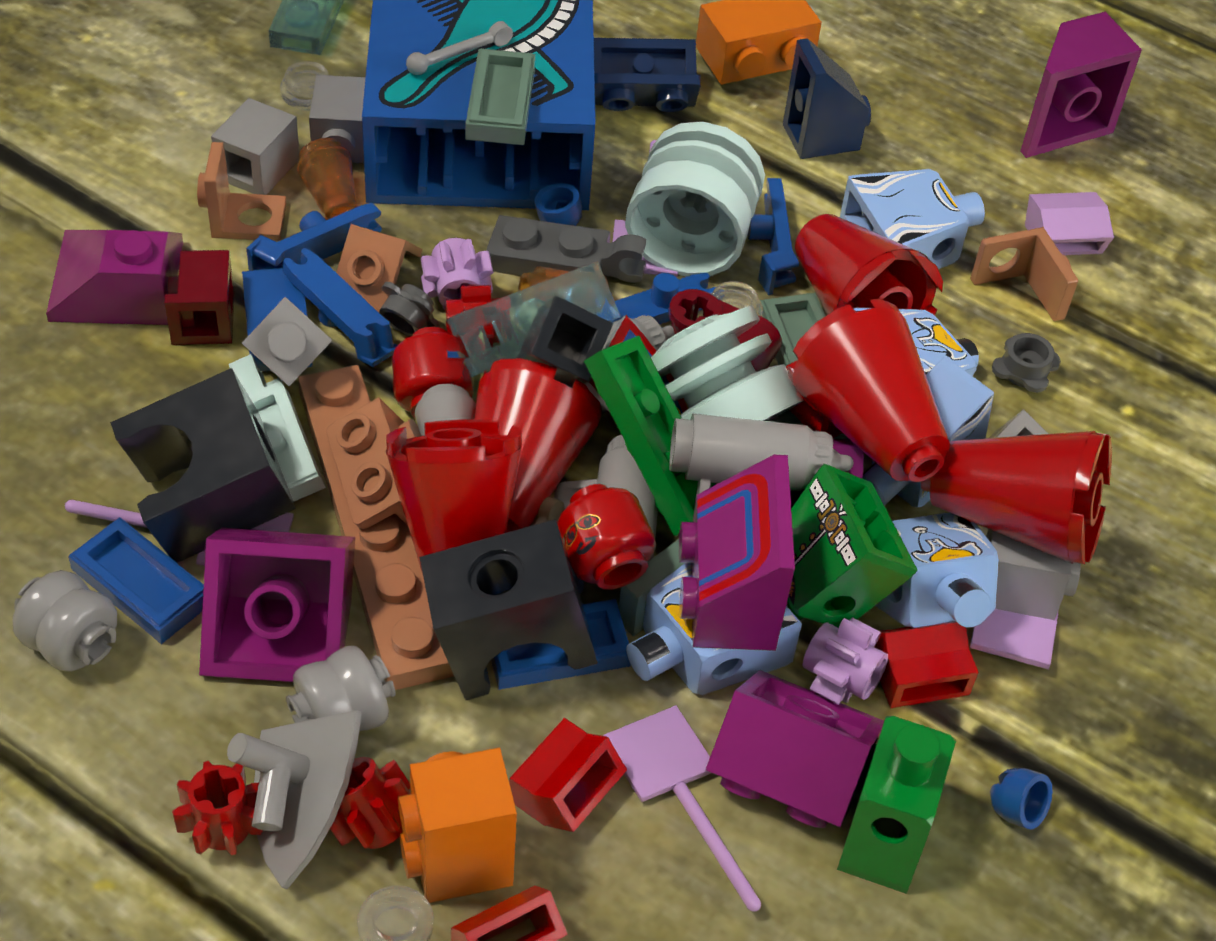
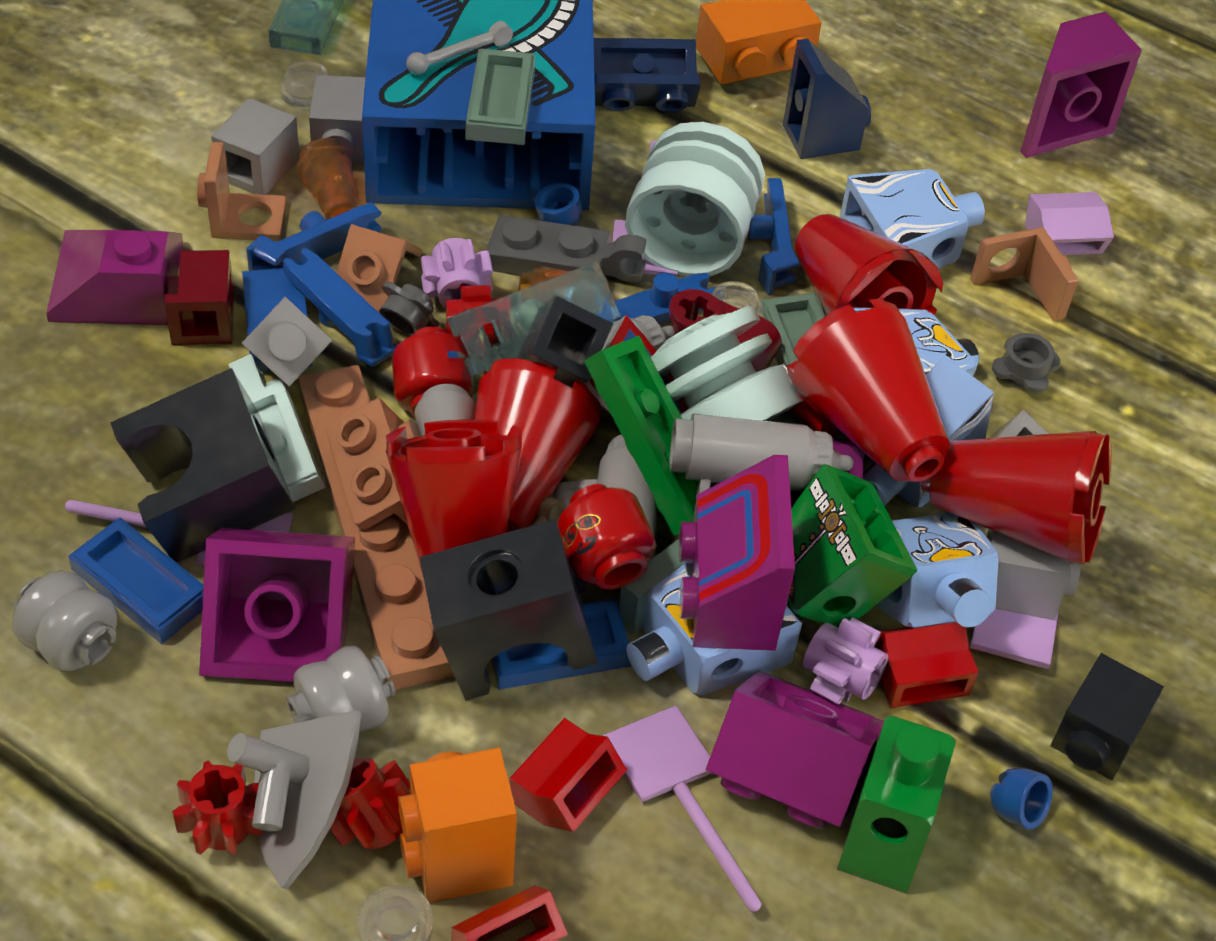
(1106, 716): none -> black brick

